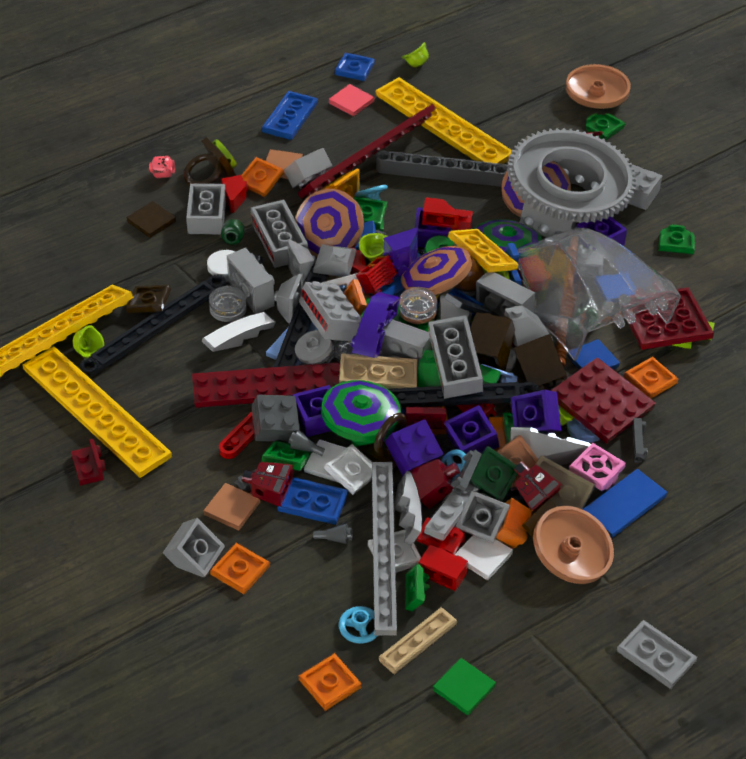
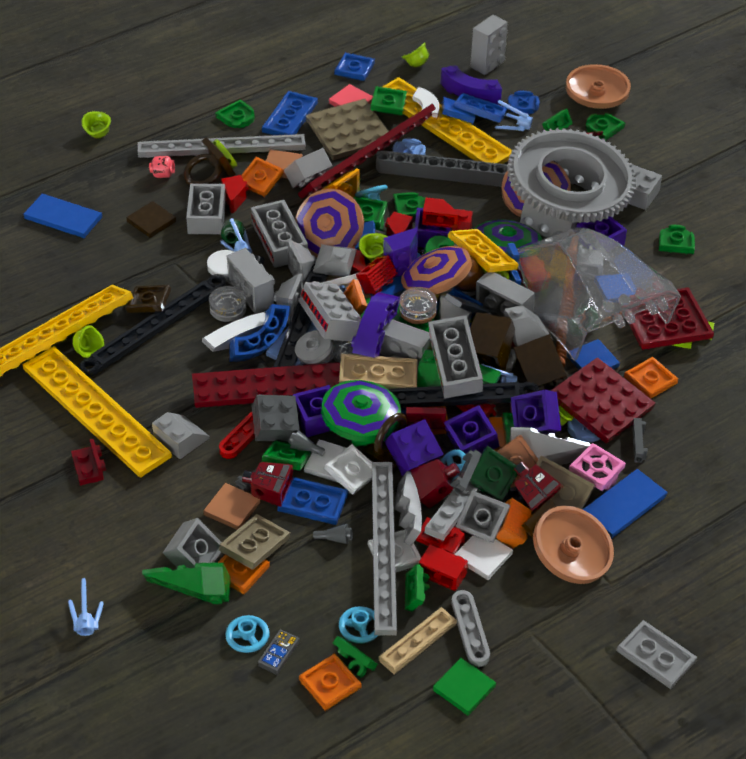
(63, 215): none -> blue tile
(85, 623): none -> light blue plant
(96, 124): none -> lime helmet
(178, 434): none -> light grey slope
(204, 581): none -> green wedge
(233, 145): none -> light grey plate
(236, 115): none -> green tile
(239, 244): none -> light blue plant
(246, 630): none -> medium azure piece
(253, 345): none -> blue brick
(254, 541): none -> dark tan plate
(278, 652): none -> tile
(346, 128): none -> dark tan plate
(347, 649): none -> green plate
(388, 100): none -> green tile
(398, 223): none -> red slope
(408, 203): none -> green tile
(410, 146): none -> light blue tile
(426, 98): none -> white tile
(449, 110): none -> blue tile
(457, 82): none -> dark purple brick
(470, 628): none -> light grey plate
(480, 107): none -> blue tile
(488, 44): none -> light grey brick
(523, 121): none -> light blue plant
(524, 102): none -> blue tile
(559, 120): none -> green plate

